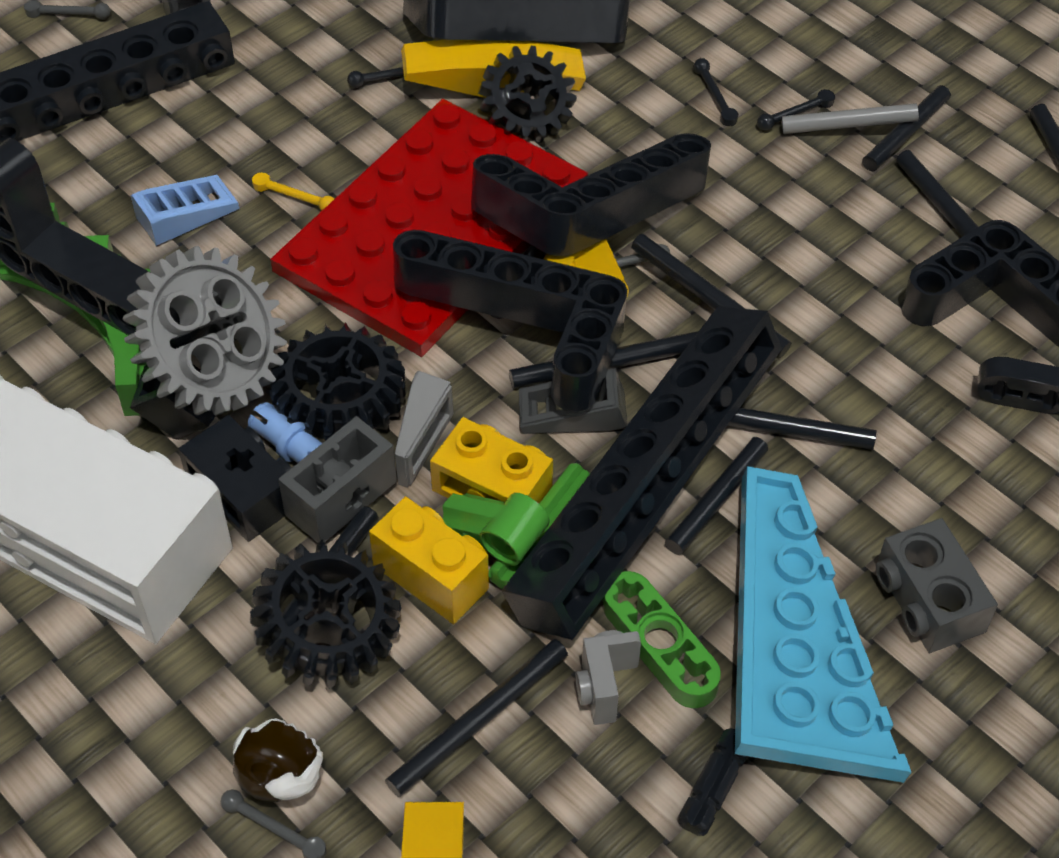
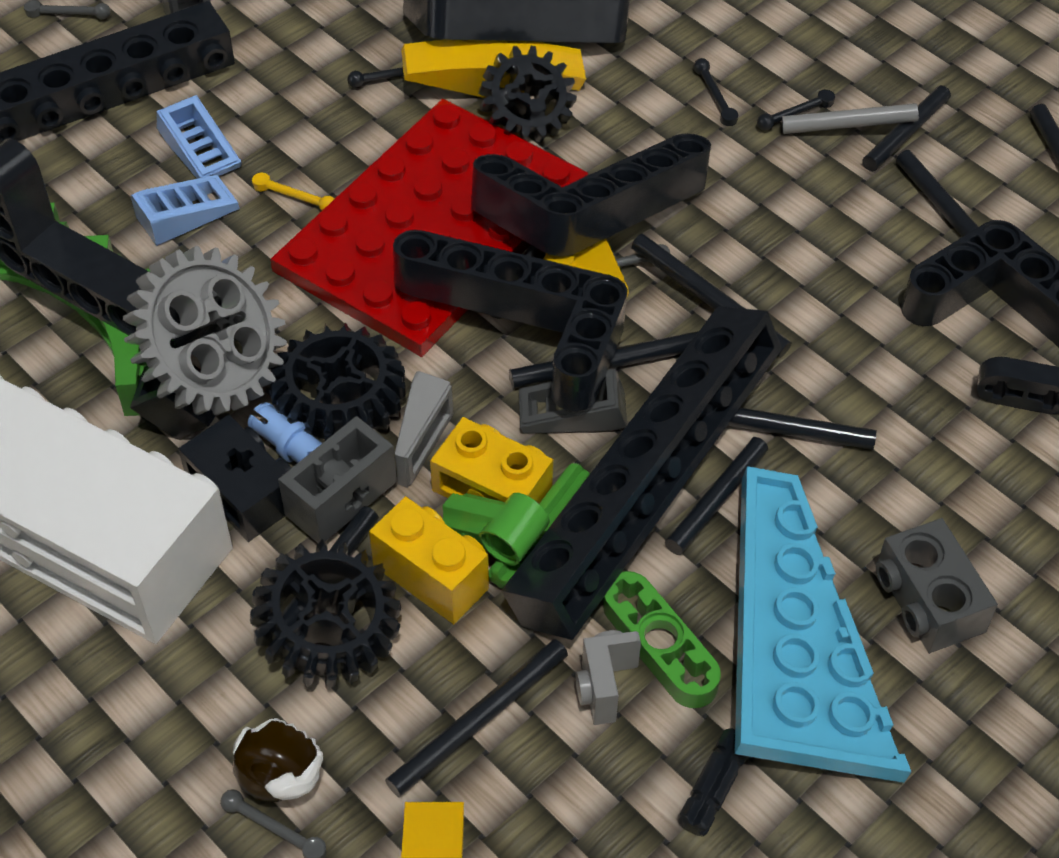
(192, 112): none -> light blue slope

